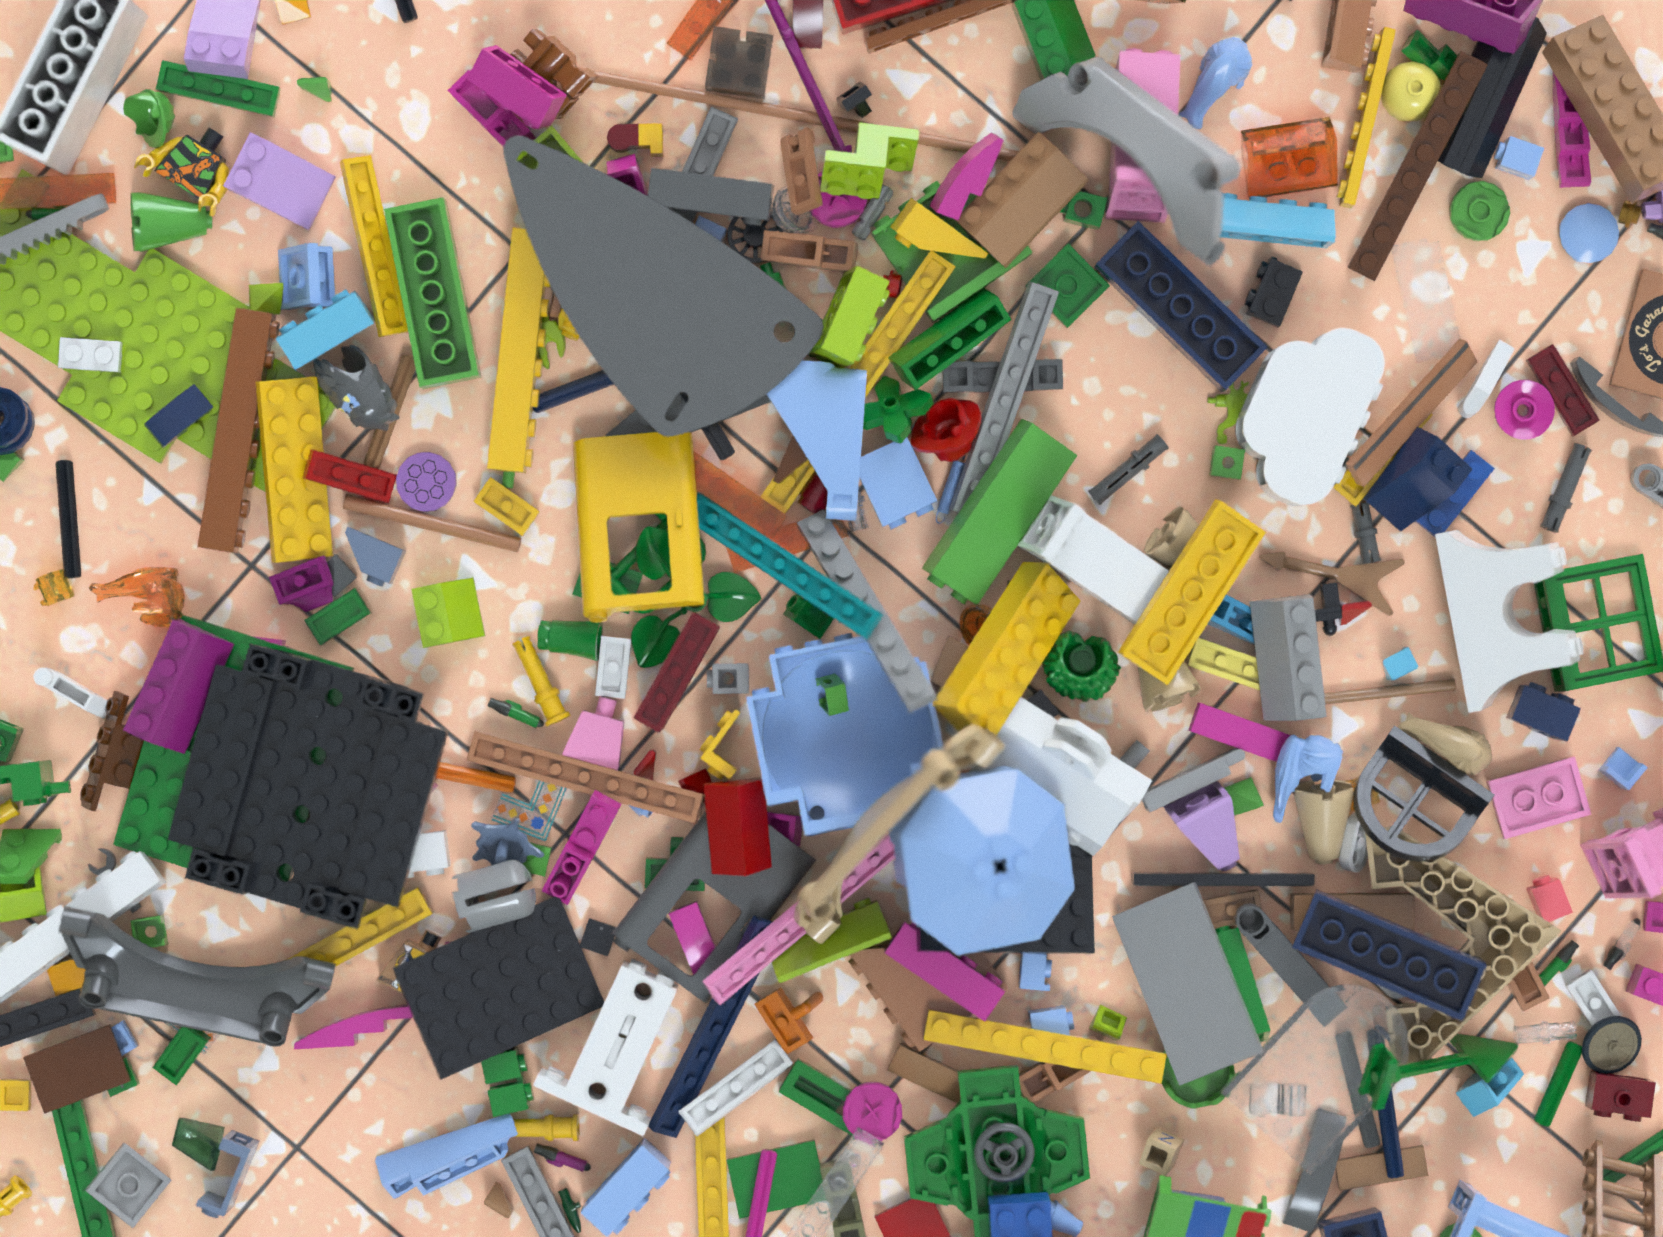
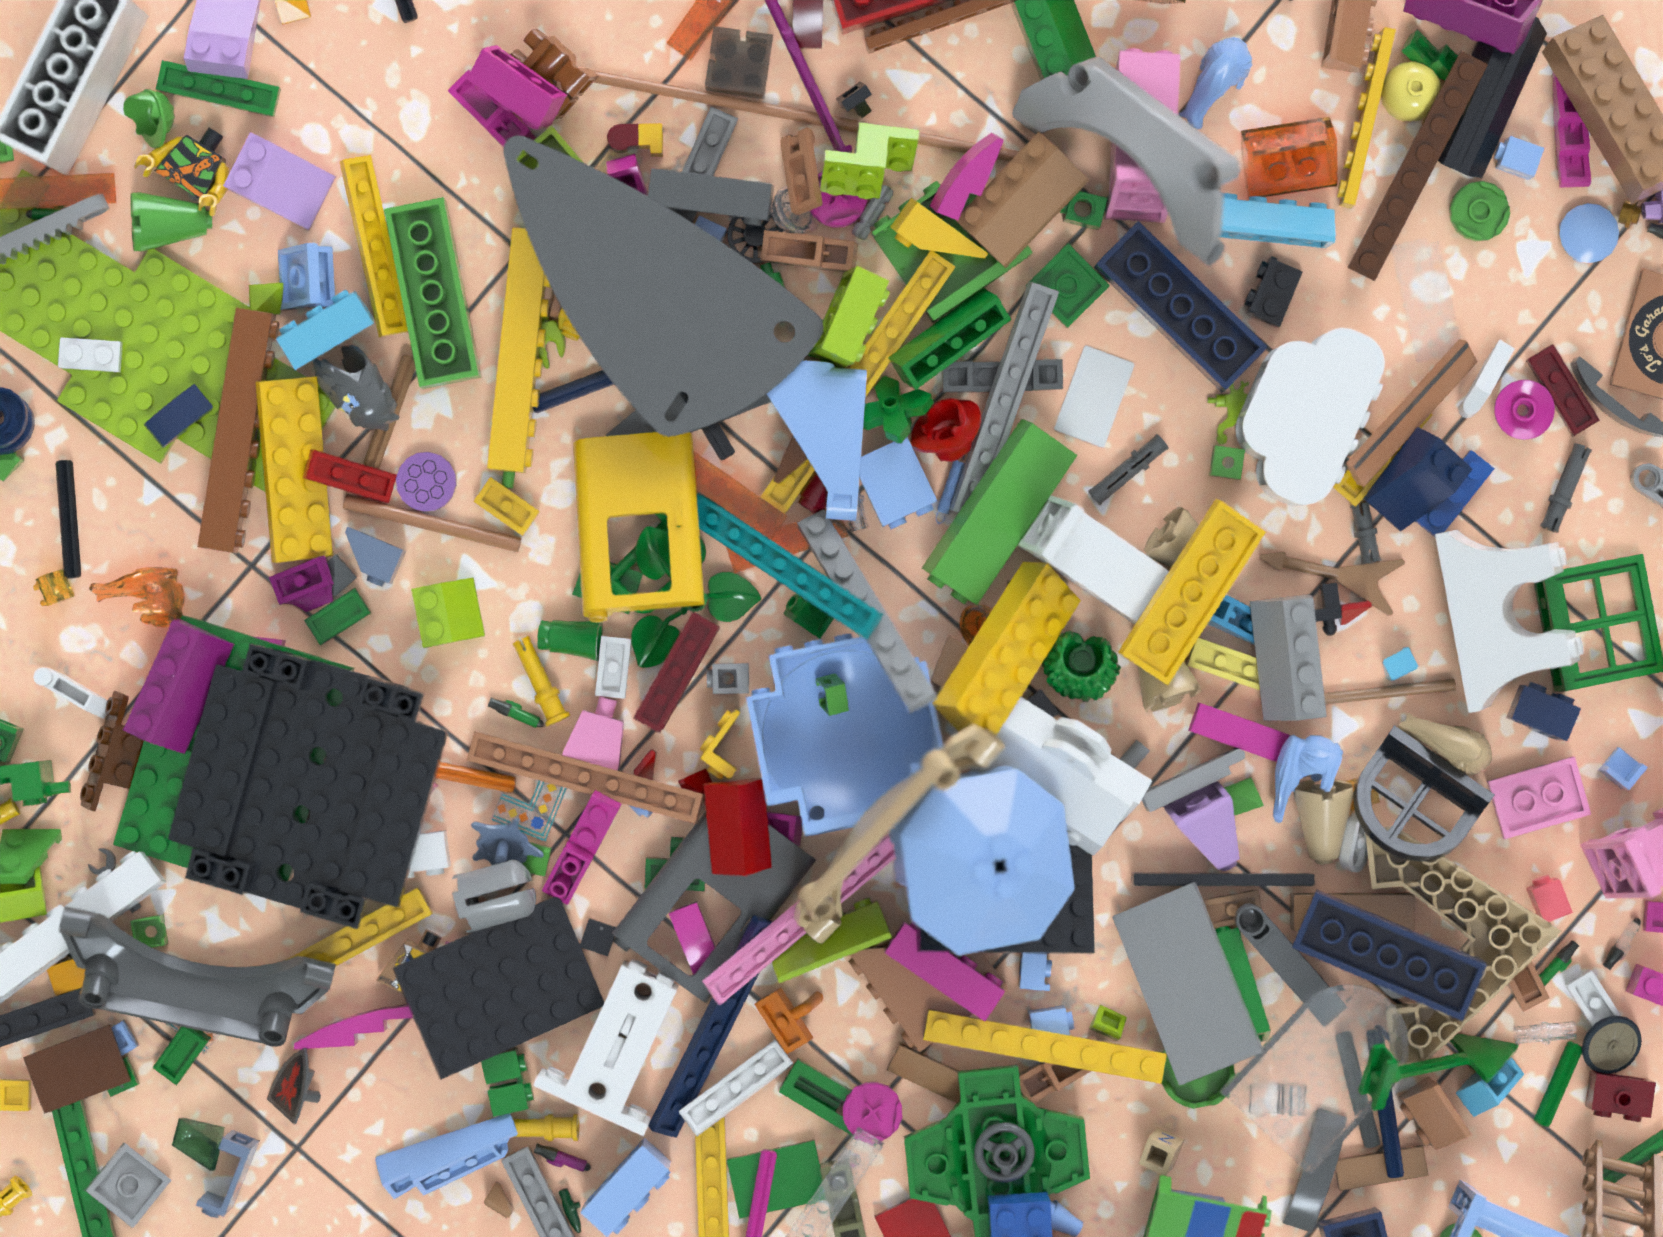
(292, 1086): none -> shield
(316, 86): bright green slope -> none
(894, 284): red plate -> none
(1094, 396): none -> white sticker
(1434, 1114): none -> nougat slope

